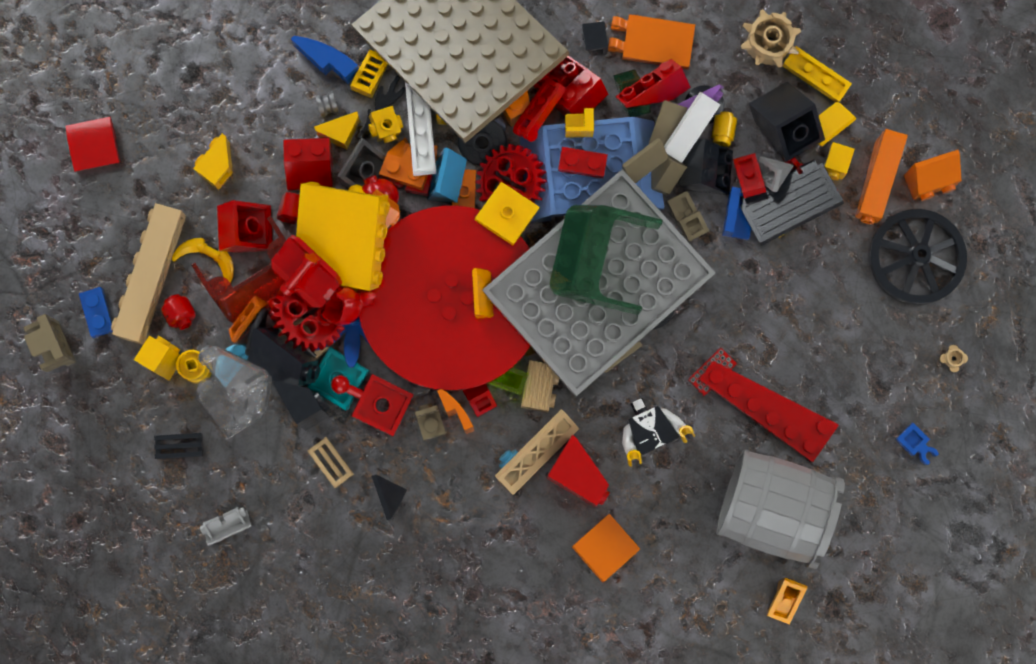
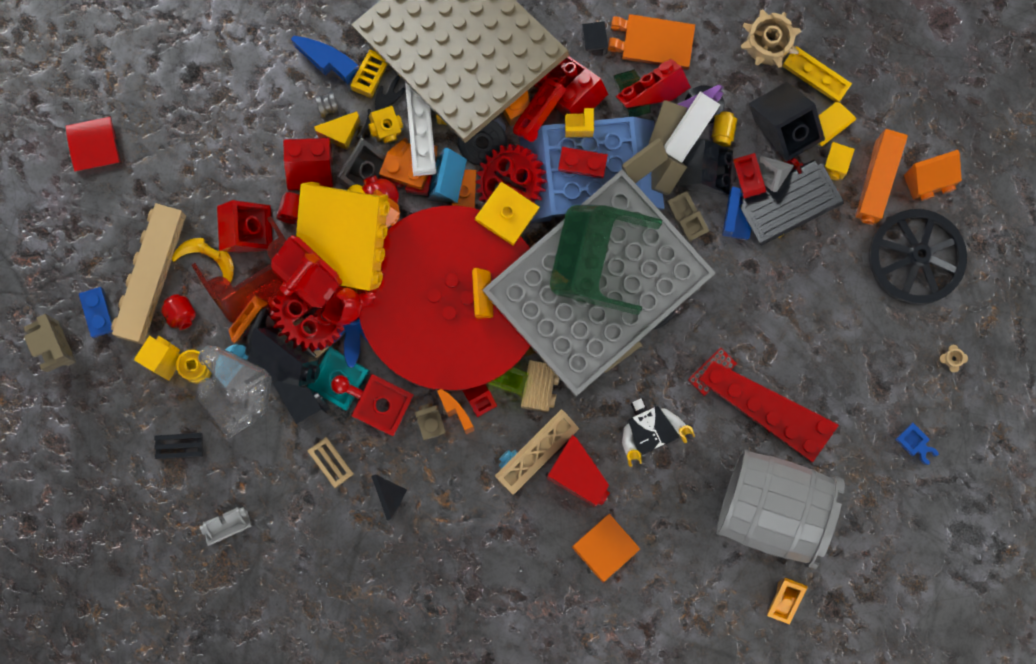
(216, 163): yellow slope -> none

